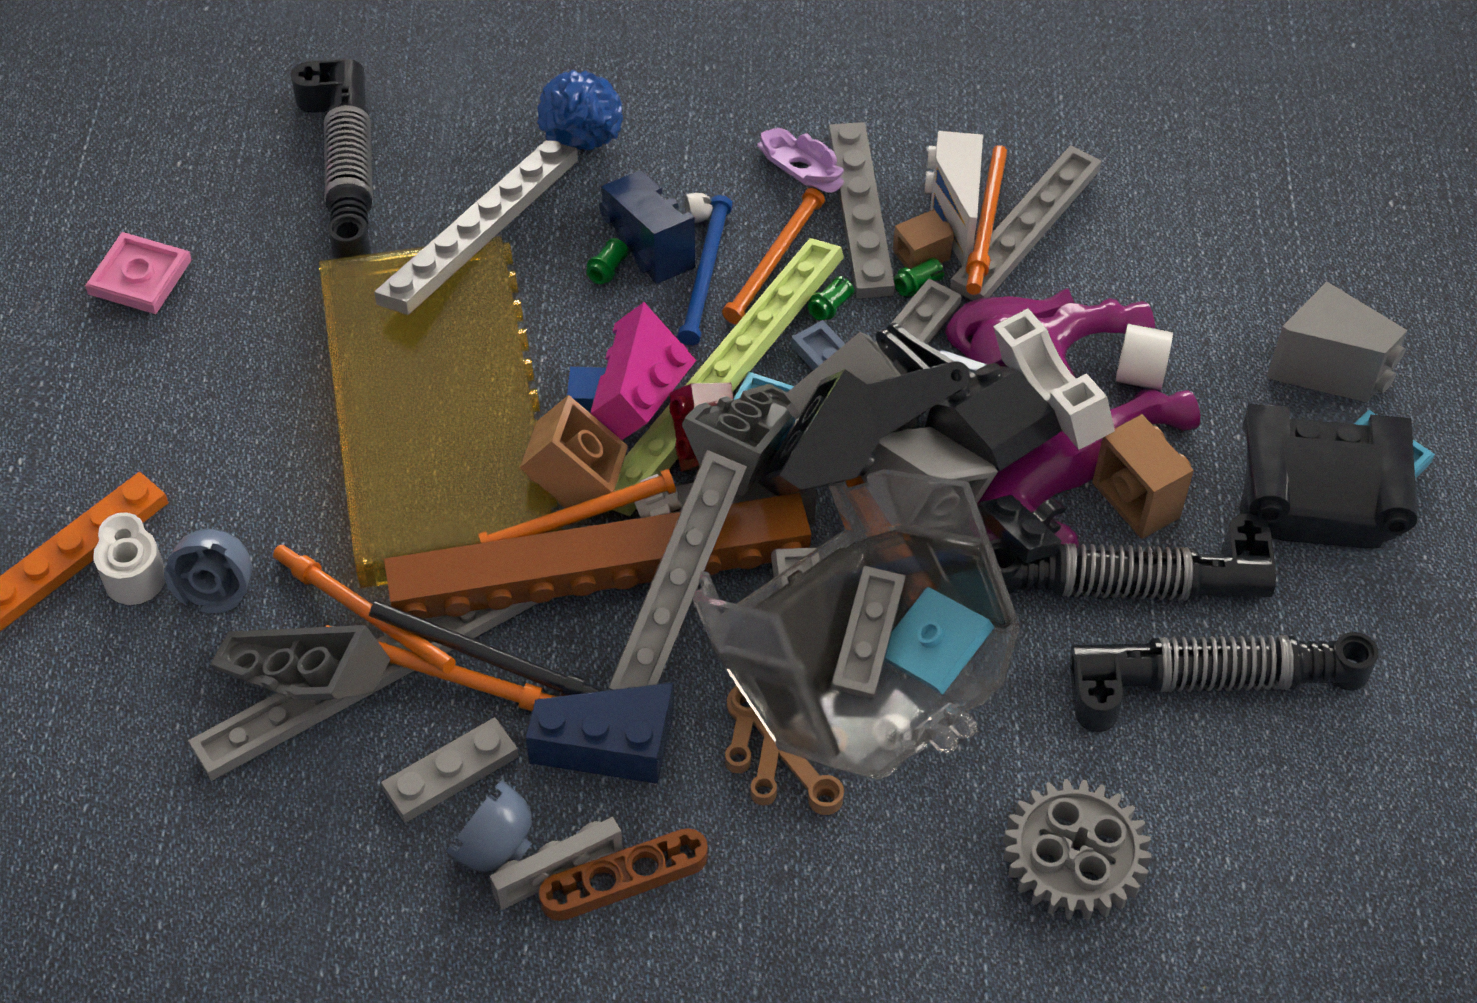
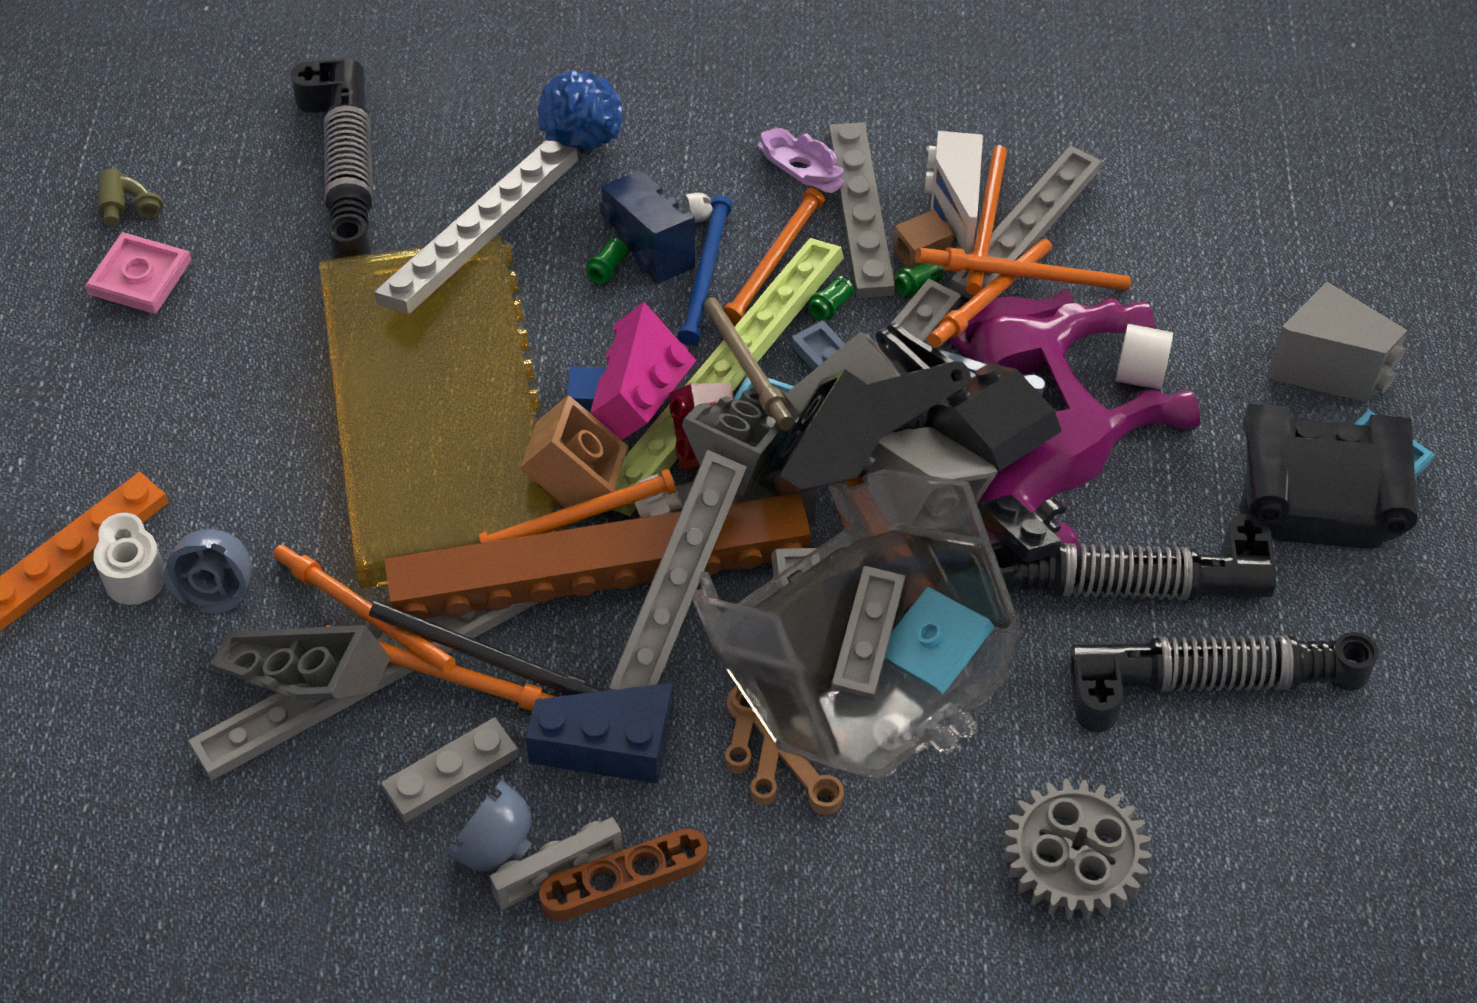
(111, 197): none -> olive plant
(770, 398): none -> dark tan bar
(956, 260): none -> orange bar
(957, 320): none -> orange bar
(1077, 402): white arch -> none
(1142, 476): medium nougat brick -> none

